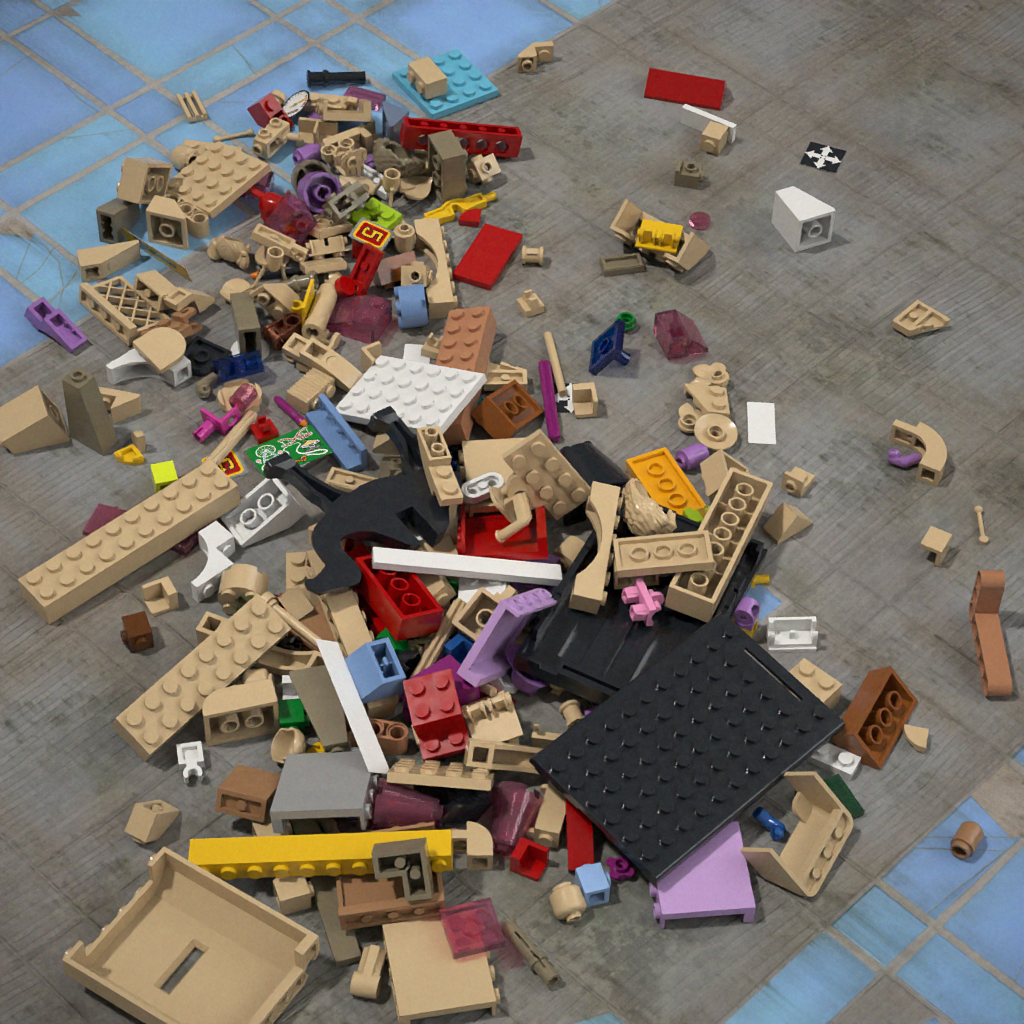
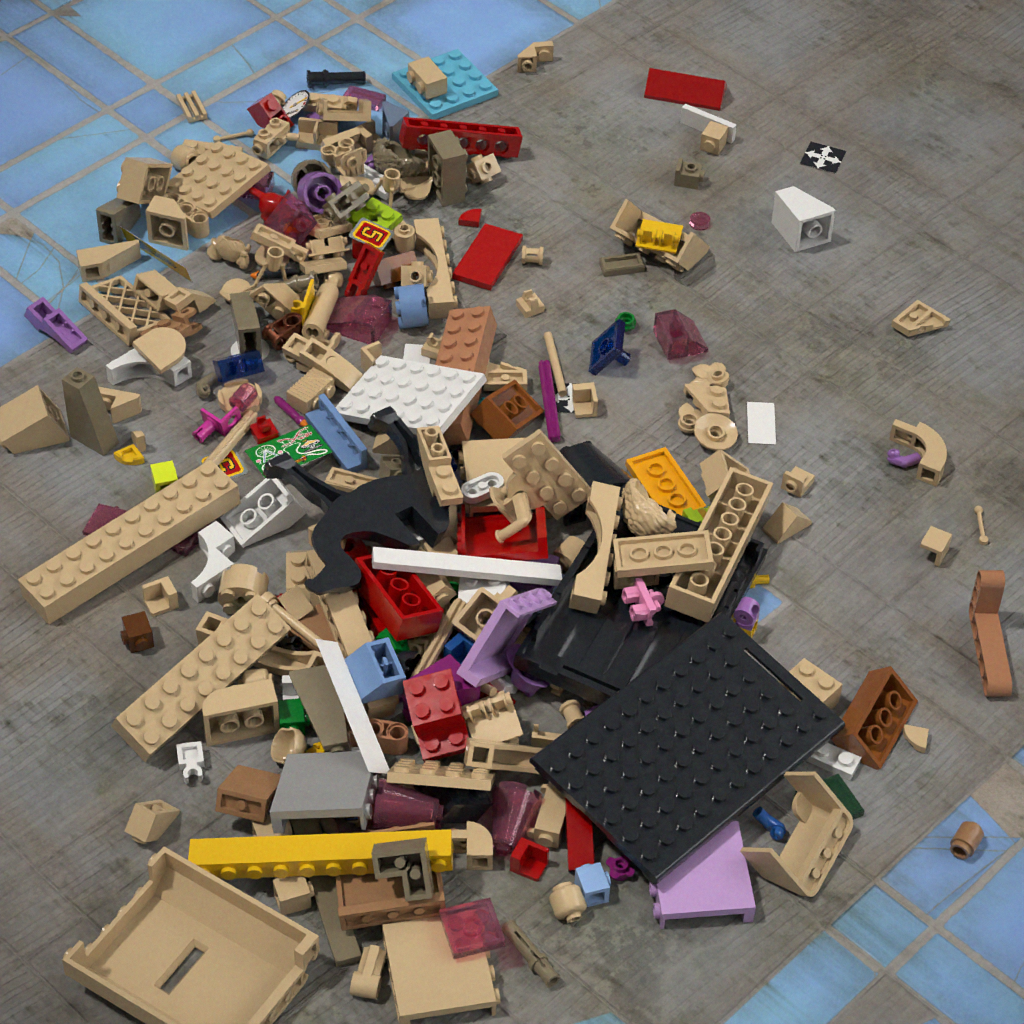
(202, 353): black tile -> none
(307, 152): medium lavender brick -> none
(344, 286): red tile -> none
(446, 211): yellow piece -> none
(691, 456): medium lavender brick -> none
(791, 634): white hinge -> none

